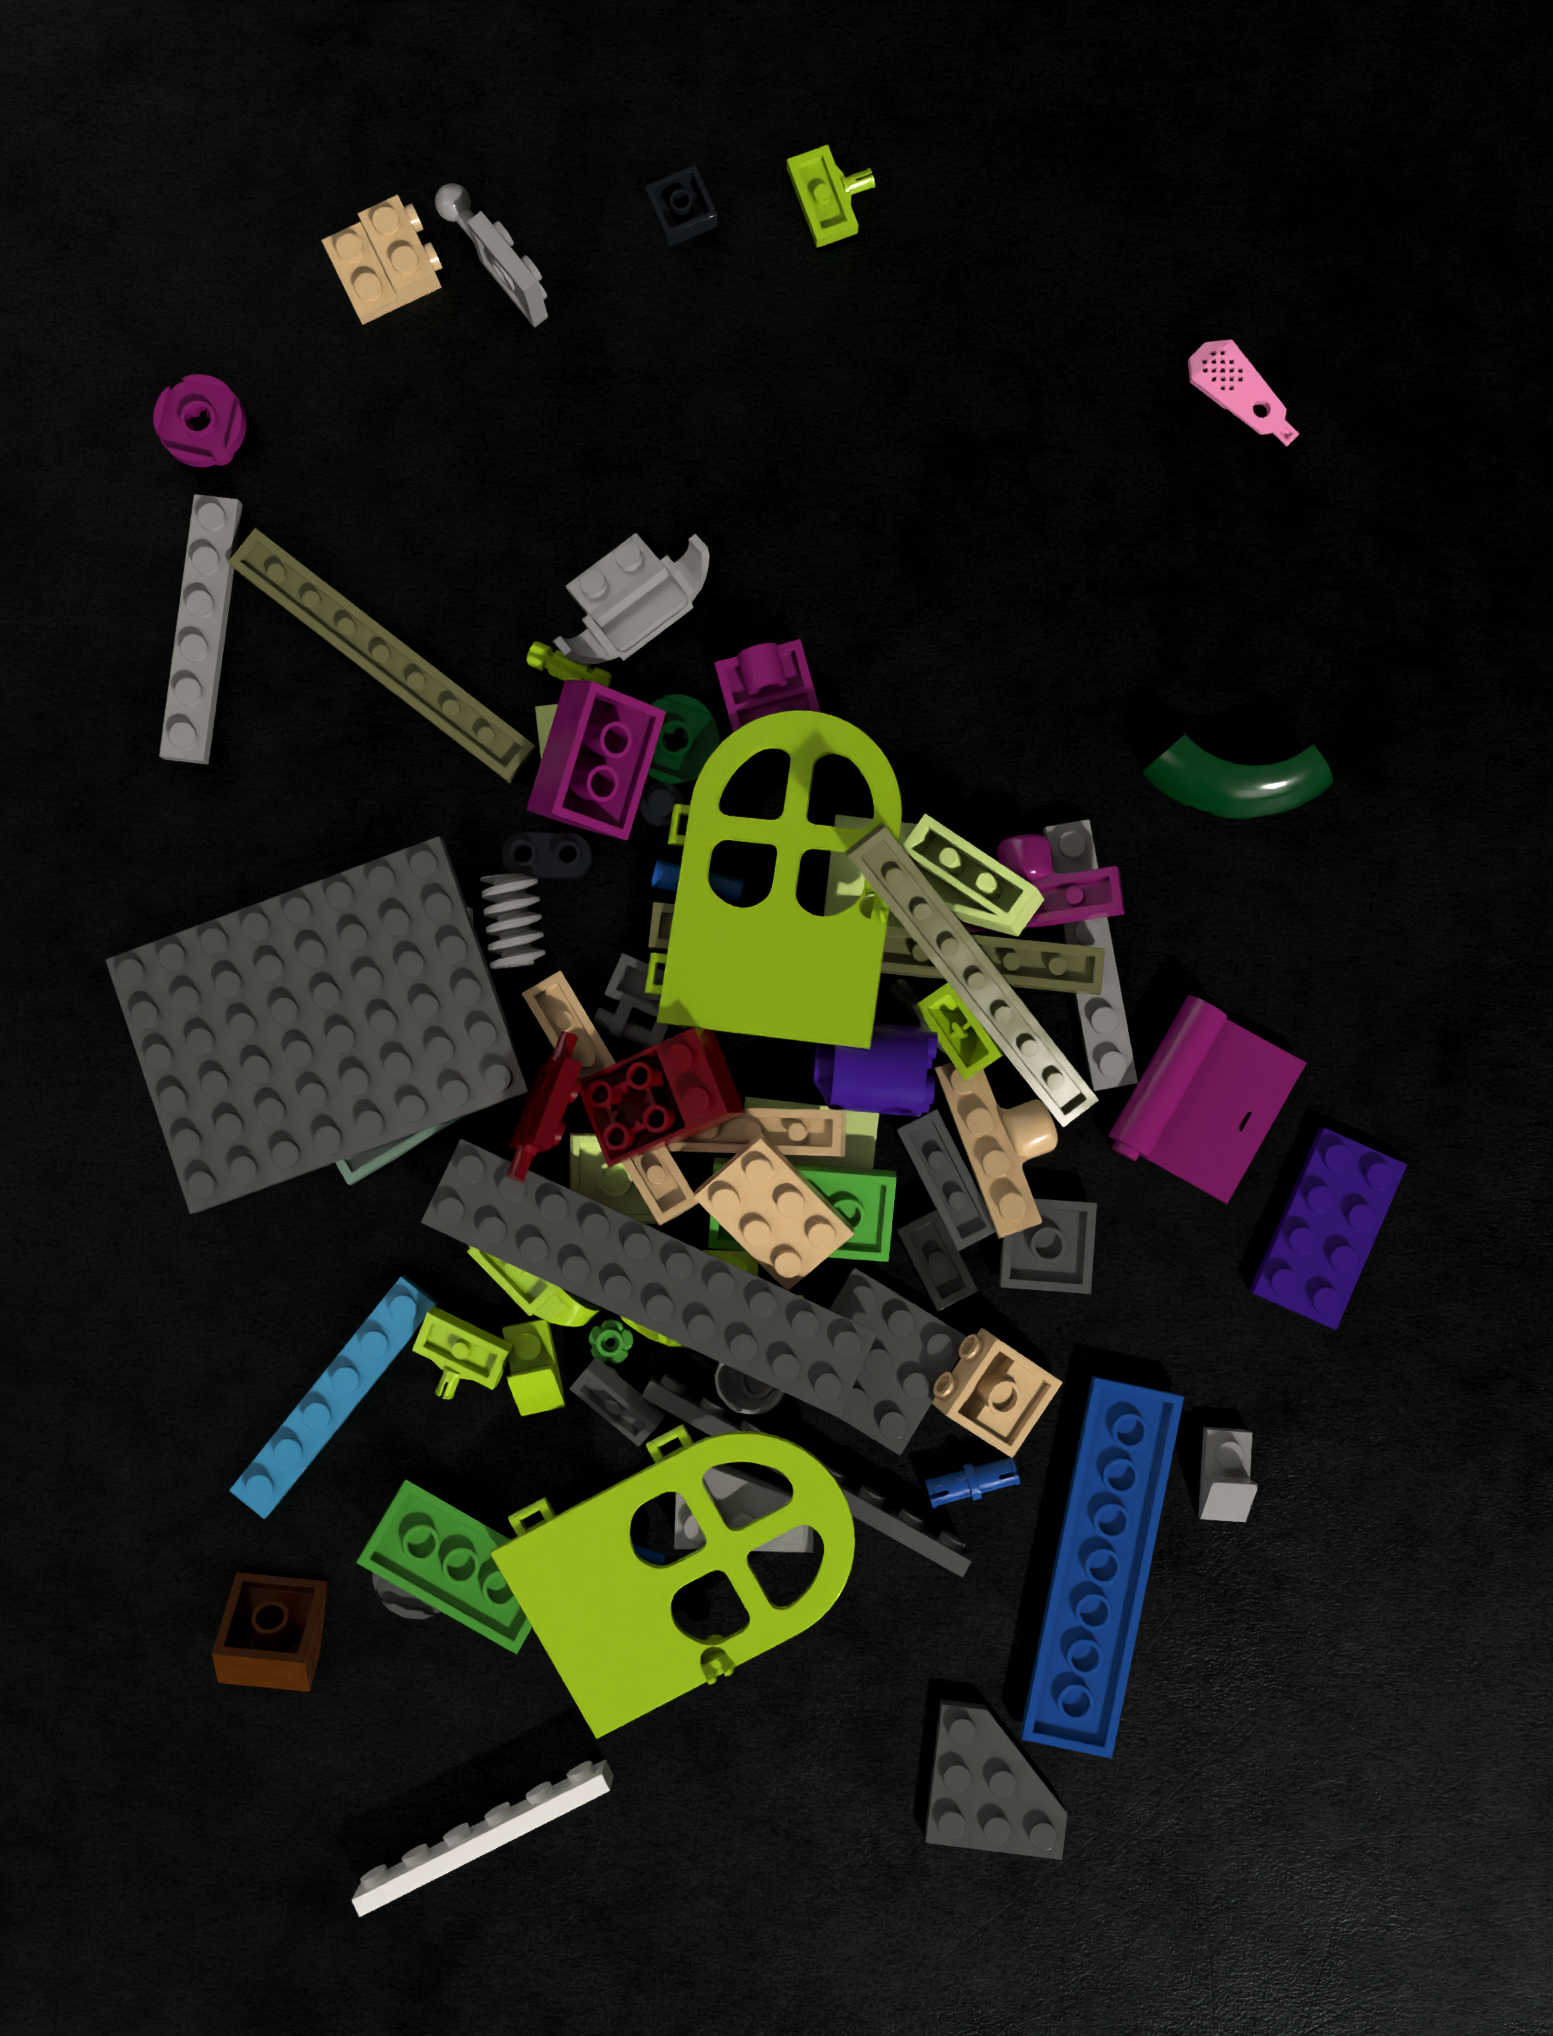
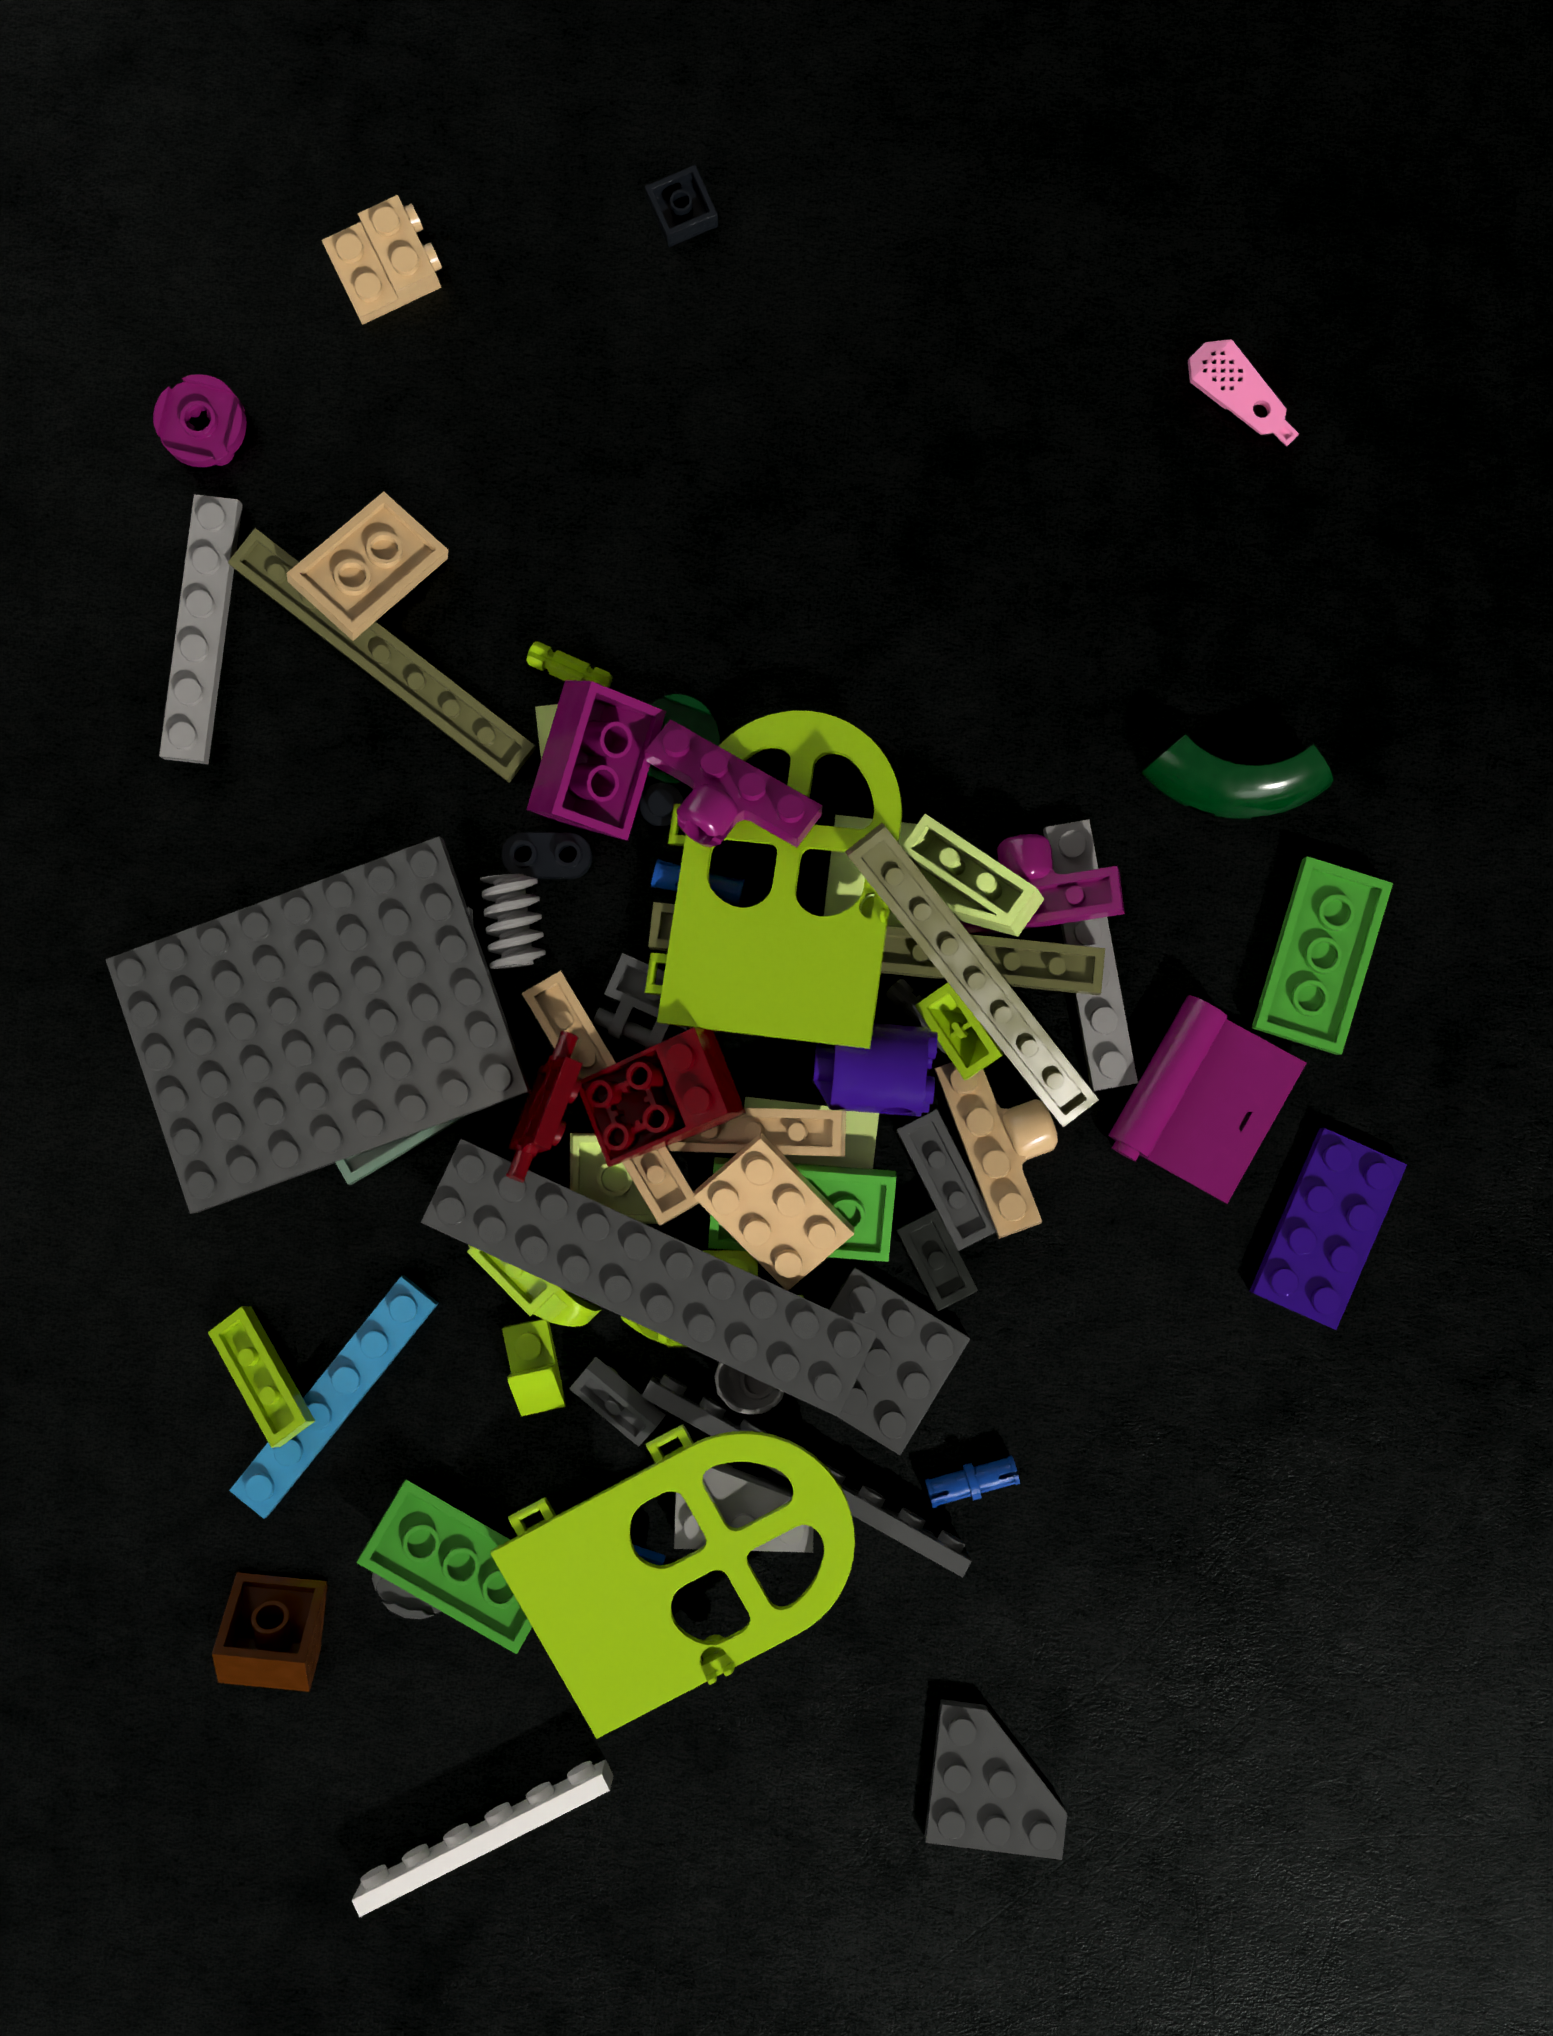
(261, 1376): none -> lime plate
(367, 565): none -> tan plate
(461, 1351): lime plate -> none
(493, 244): light grey plate -> none
(611, 1329): bright green plate -> none
(632, 599): light grey plate -> none
(727, 790): none -> magenta plate
(766, 682): magenta plate -> none
(826, 194): lime plate -> none
(995, 1391): tan plate -> none
(1053, 1253): dark grey plate -> none
(1101, 1567): blue plate -> none
(1225, 1475): light grey slope -> none
(1322, 955): none -> bright green plate

